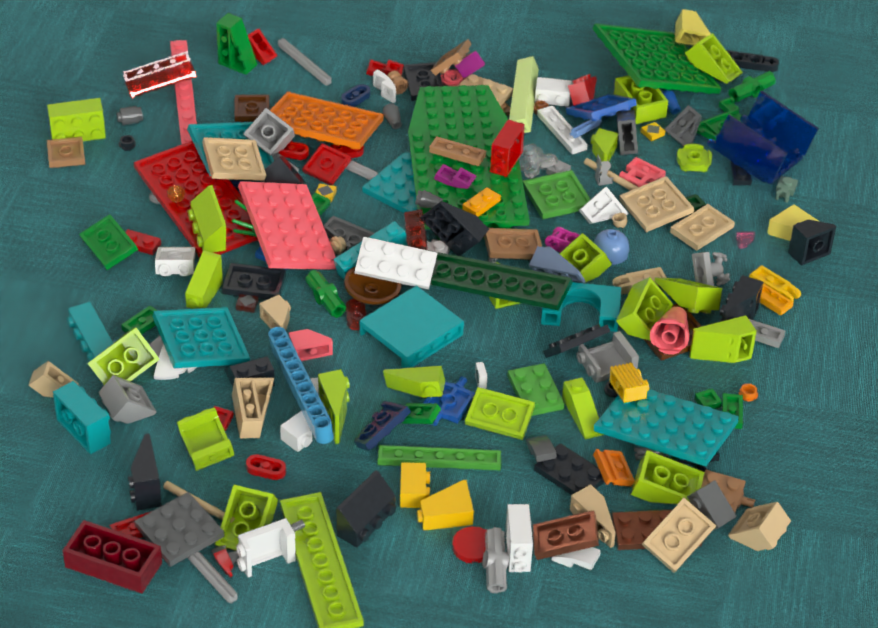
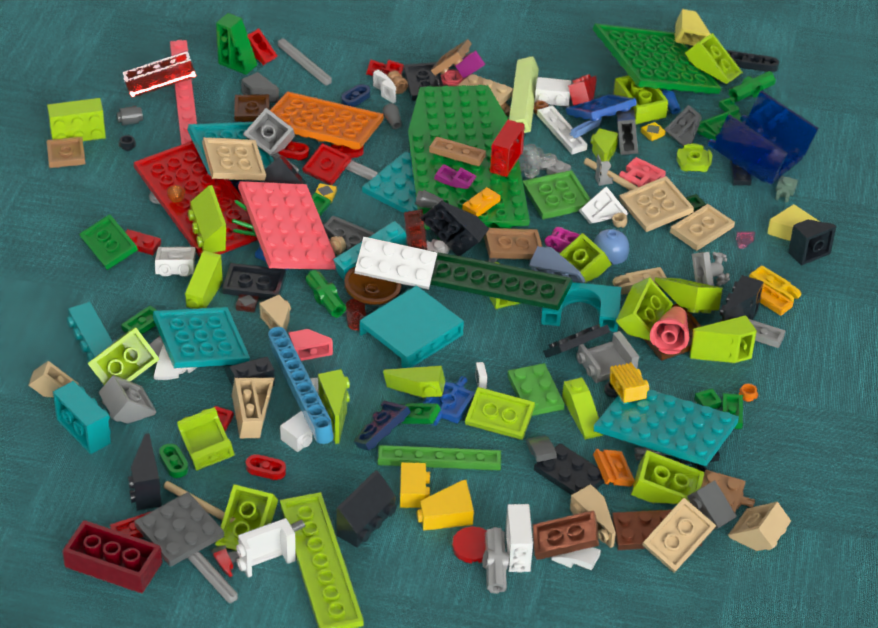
(173, 460): none -> green plate
(260, 85): none -> dark grey slope

